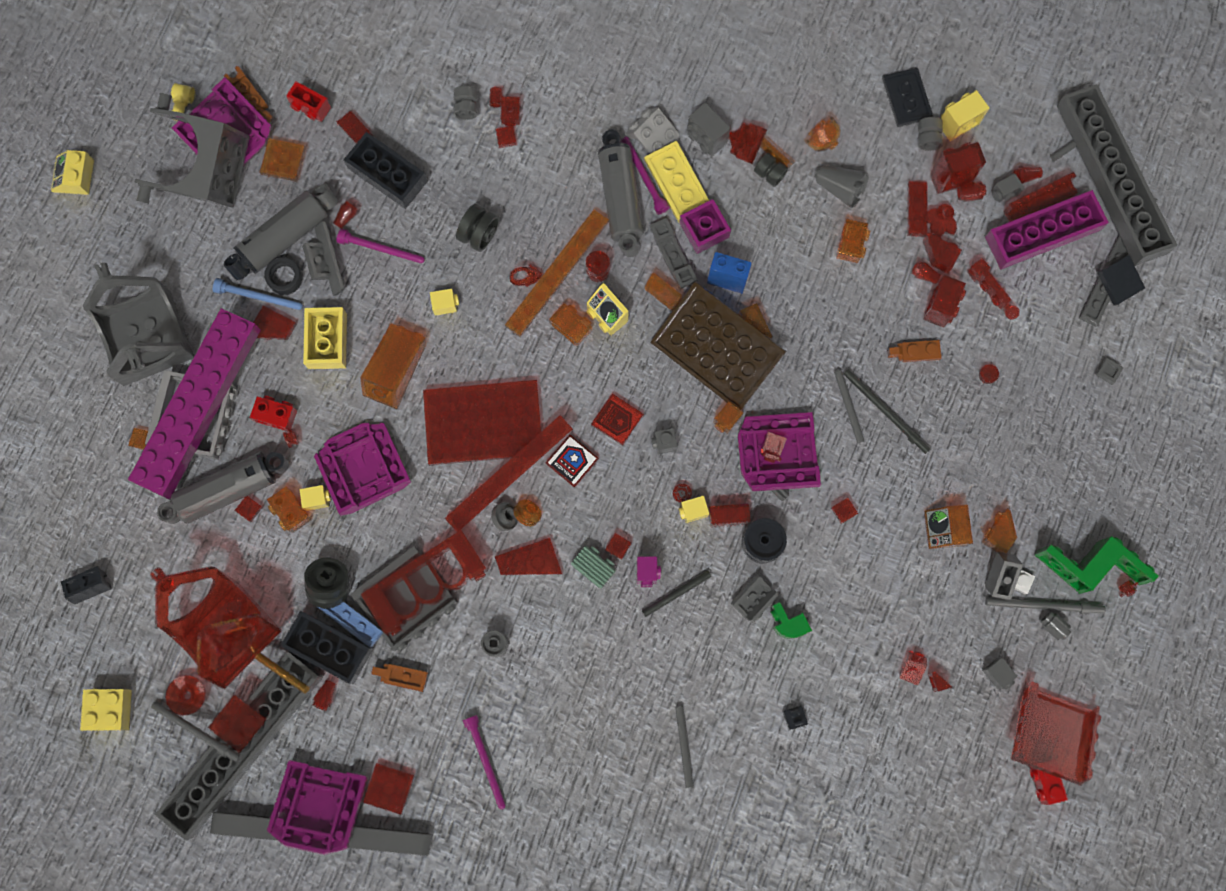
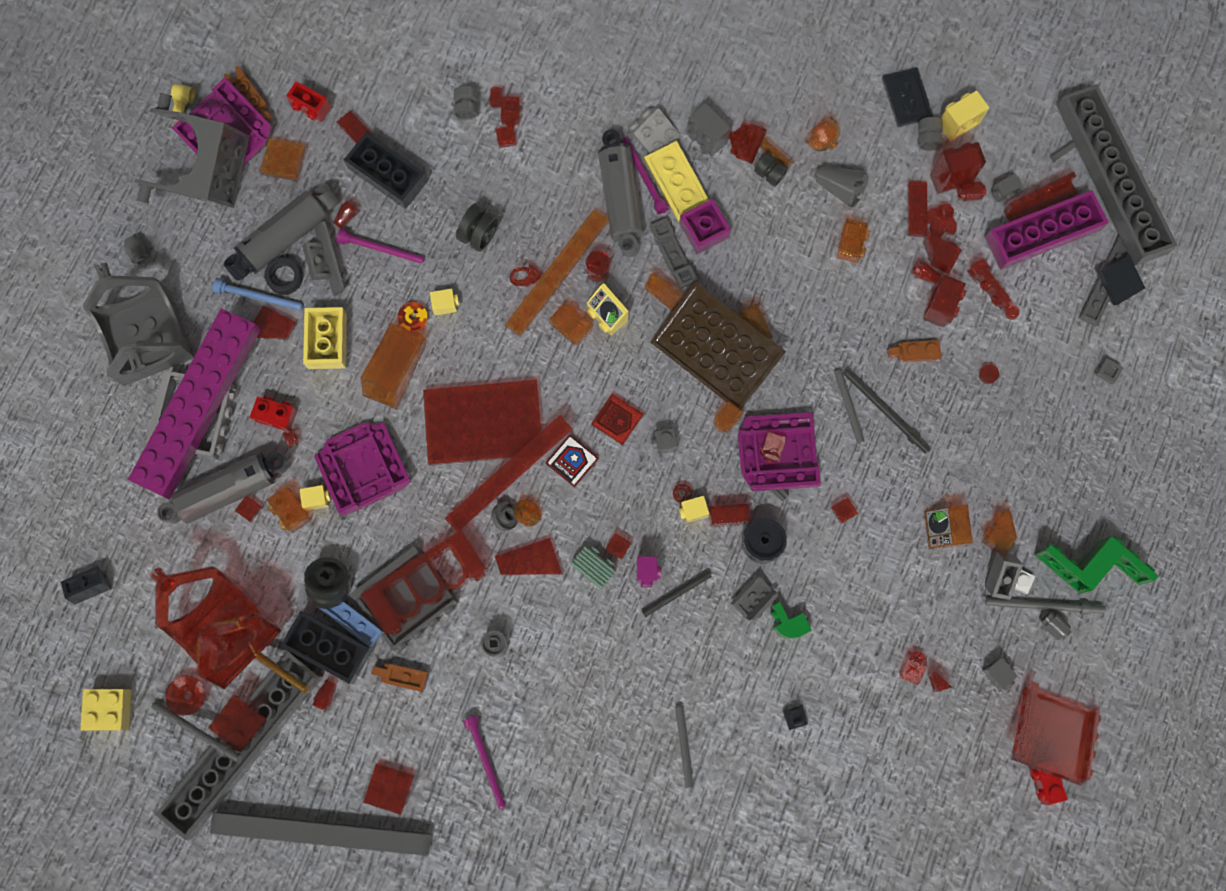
(72, 173): light yellow slope -> none
(136, 250): none -> dark grey brick
(138, 439): clear orange tile -> none
(316, 808): magenta wedge -> none
(409, 309): none -> clear red piece
(729, 272): blue panel -> none
(1028, 173): clear red cone -> none
(1128, 588): clear red plate -> none

